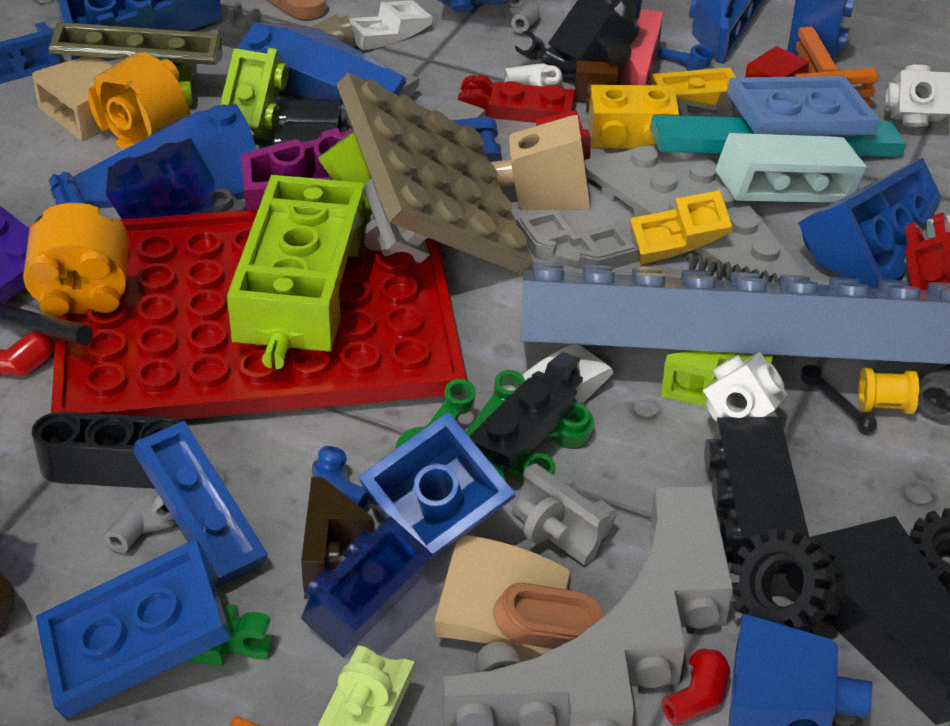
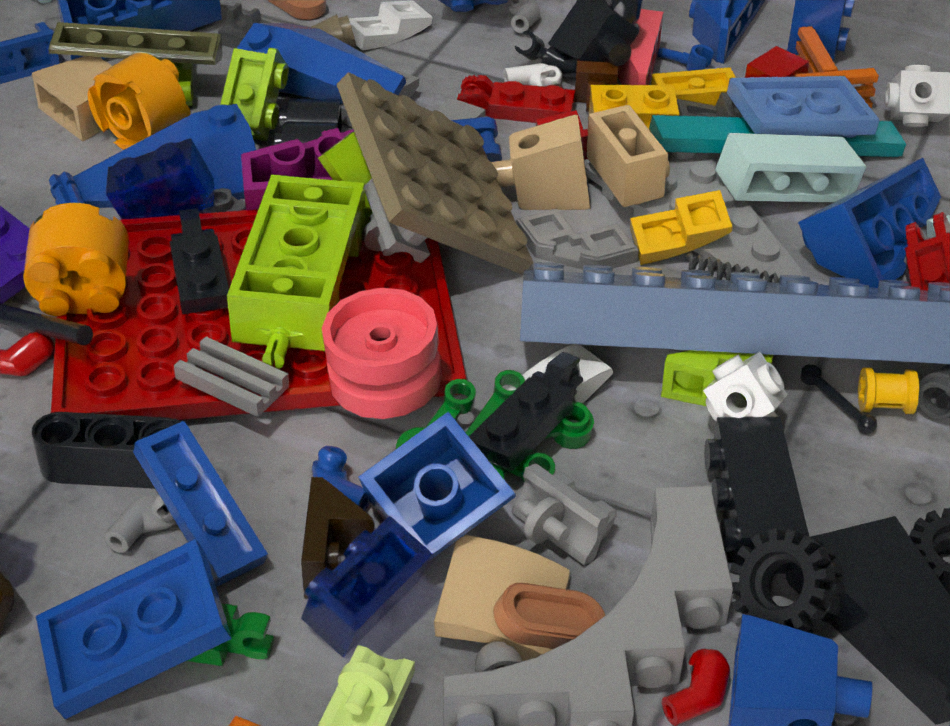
(198, 266): none -> black hinge
(236, 371): none -> light grey tile
(382, 353): none -> coral wheel
(627, 155): none -> tan brick

